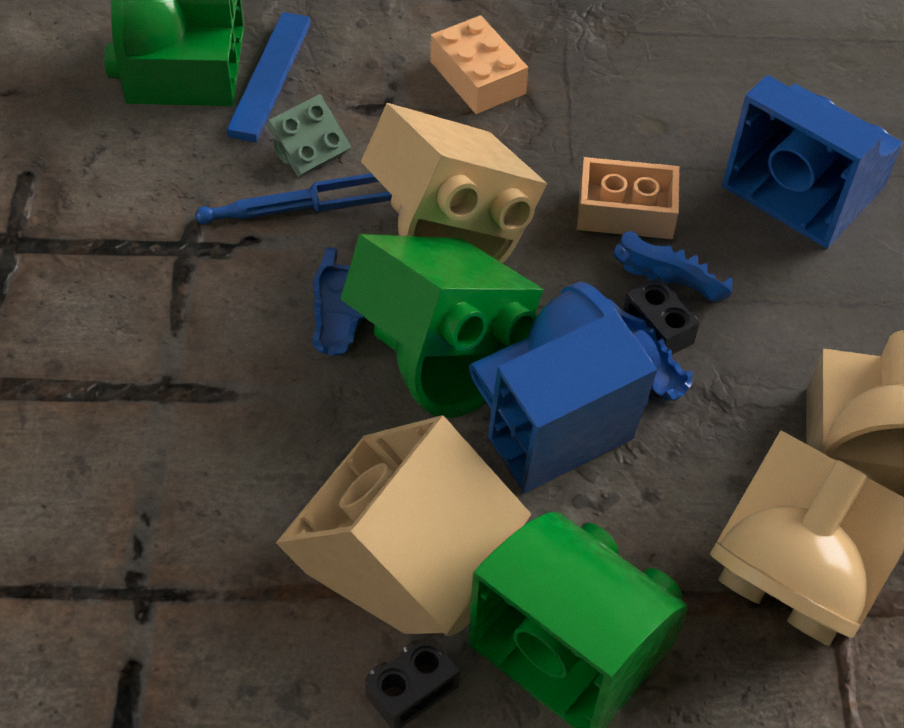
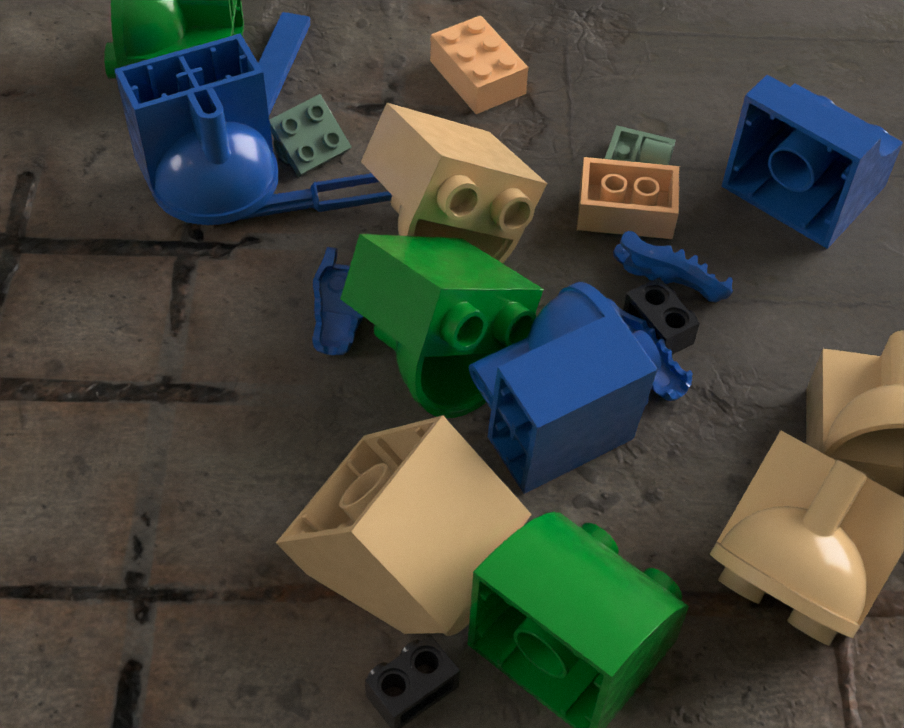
(202, 130): none -> blue piece
(640, 147): none -> sand green plate

